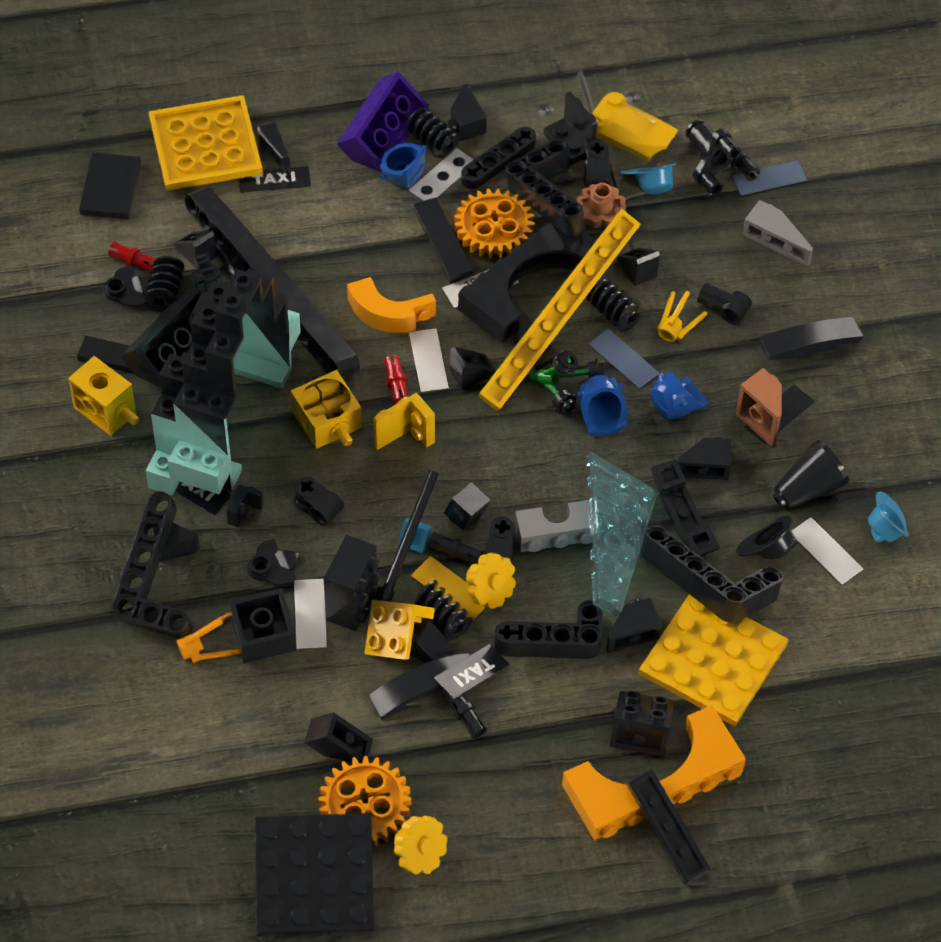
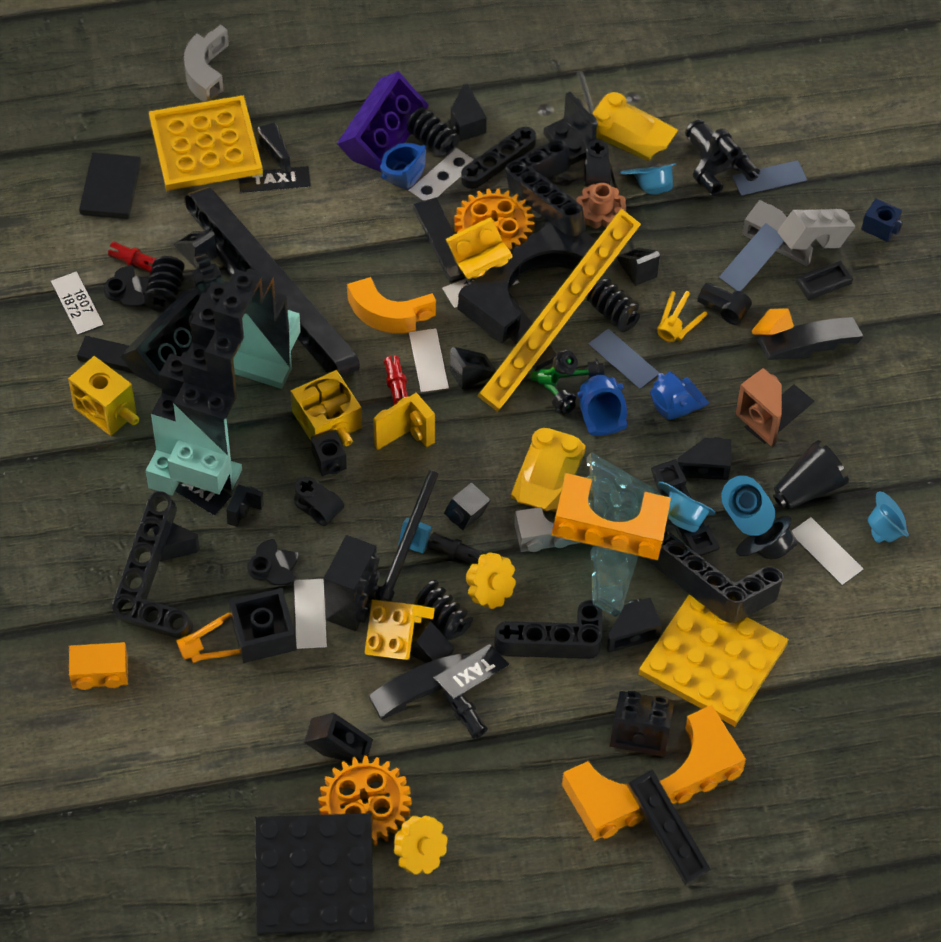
(77, 302): none -> white sticker
(98, 665): none -> light orange brick
(200, 77): none -> light grey arch
(328, 444): none -> black brick
(454, 585): yellow sticker -> none
(479, 249): none -> yellow bracket
(501, 543): black piece -> none
(545, 467): none -> yellow slope
(579, 523): none -> light orange arch
(685, 511): none -> dark azure piece
(748, 505): none -> dark azure piece
(752, 257): none -> sand blue sticker
(773, 322): none -> light orange slope
(824, 280): none -> black tile
(827, 226): none -> light grey arch
(882, 220): none -> dark blue brick

